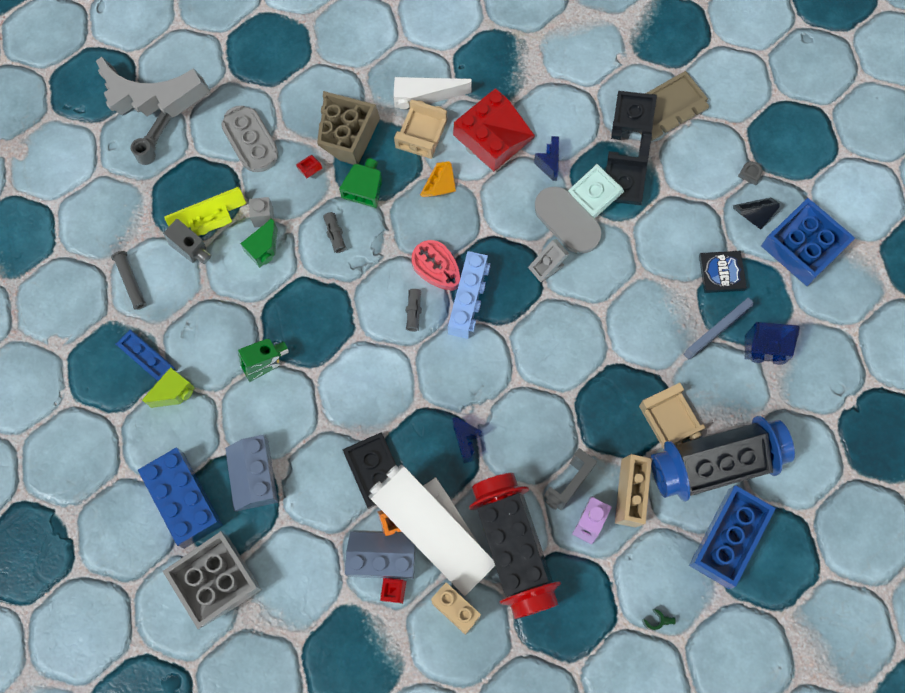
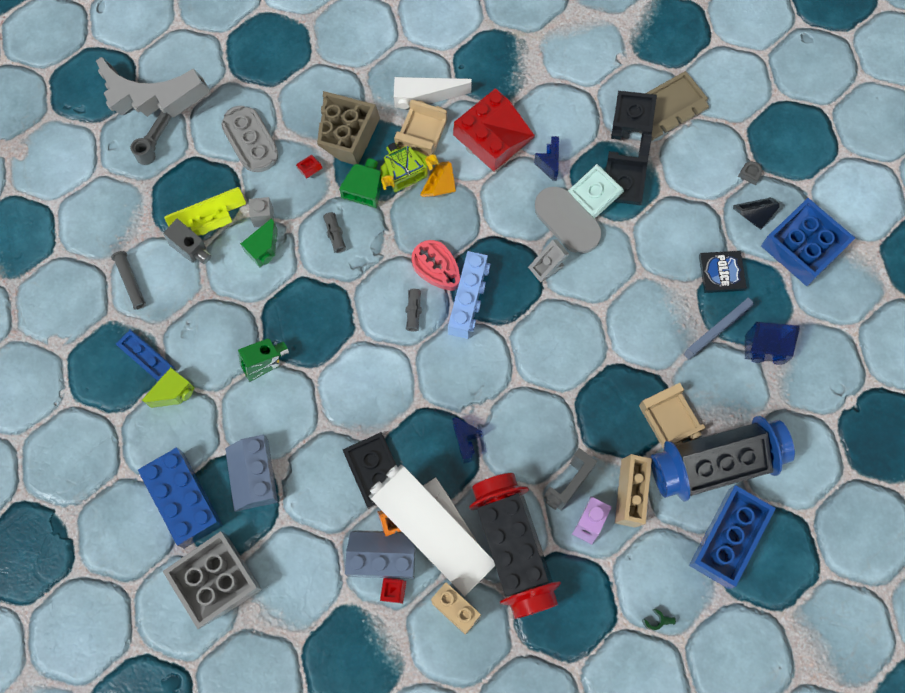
(405, 167): none -> torso

